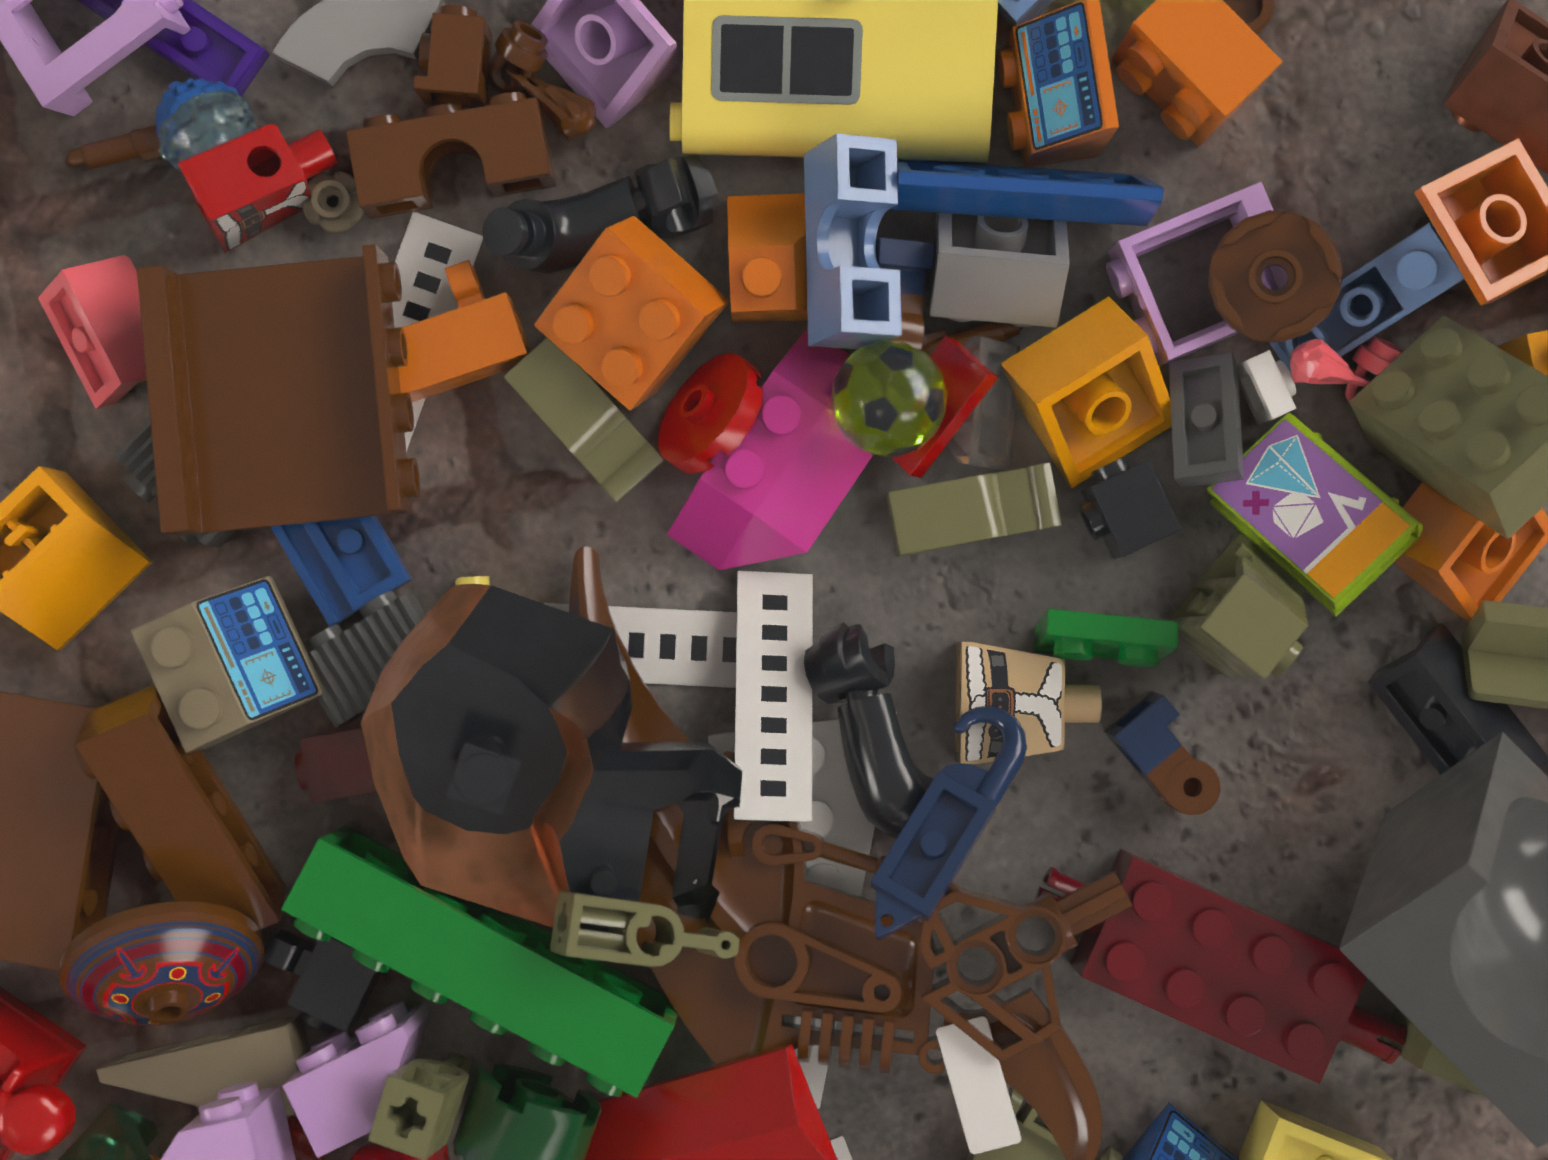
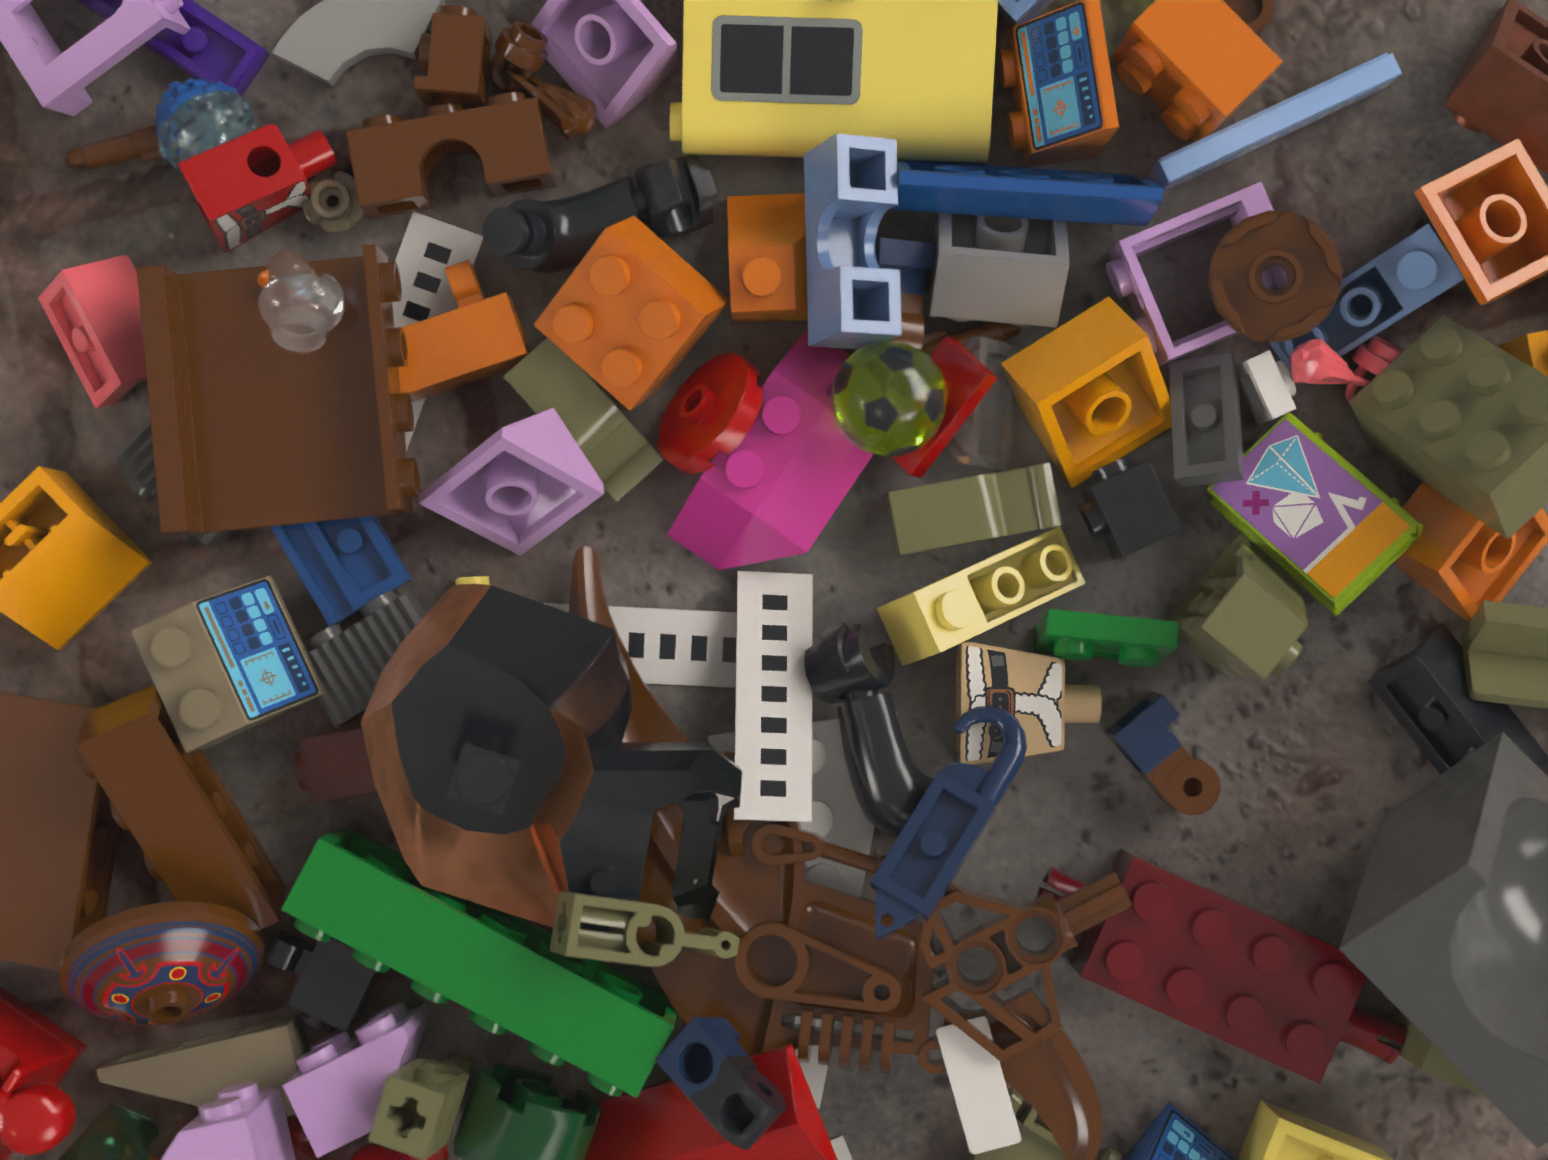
(298, 302): none -> clear animal
(518, 484): none -> lavender slope
(722, 1081): none -> leg
(980, 596): none -> light yellow slope
(1275, 122): none -> light blue tile

